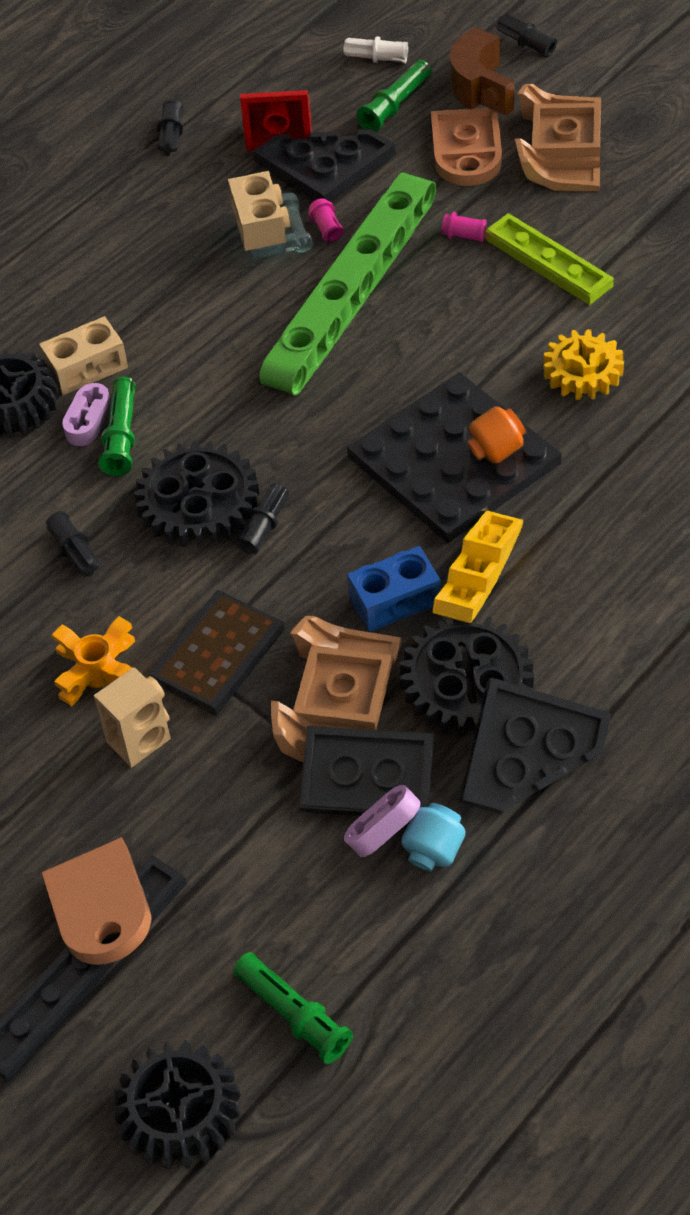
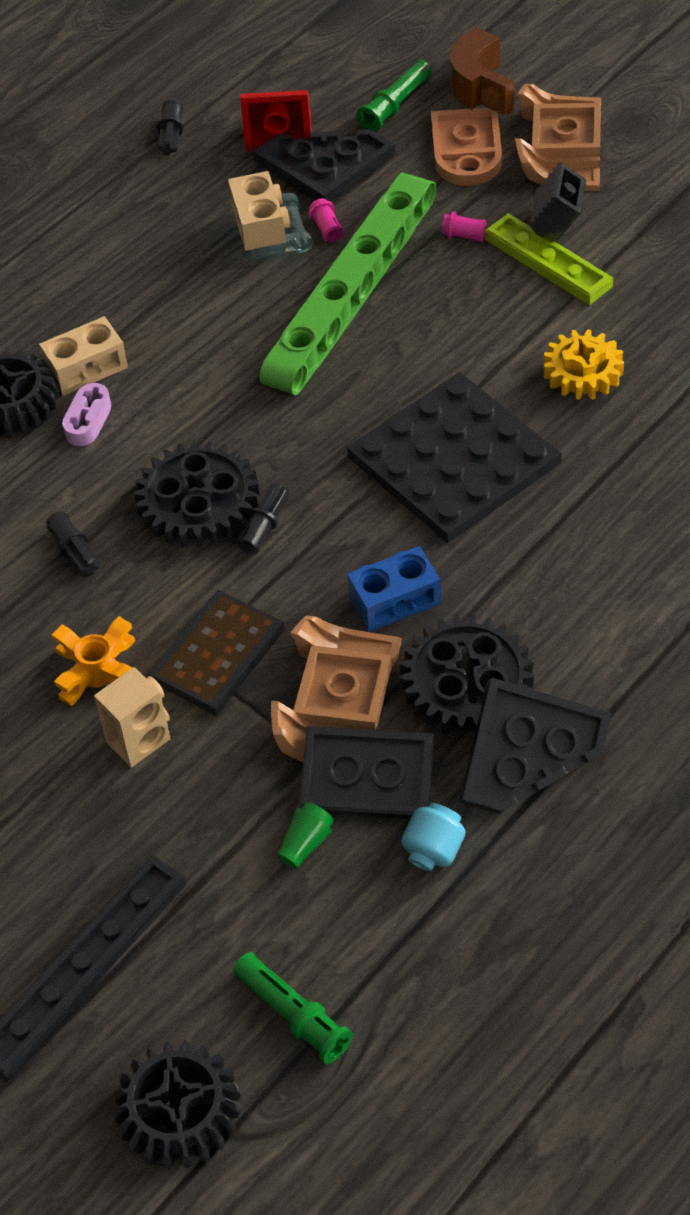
(97, 898): nougat tile -> none
(118, 437): green pin -> none
(305, 833): none -> green cone
(376, 49): white axle -> none
(382, 820): lavender beam -> none
(478, 566): yellow slope -> none
(496, 435): orange head -> none
(526, 34): black axle -> none
(557, 202): none -> black brick

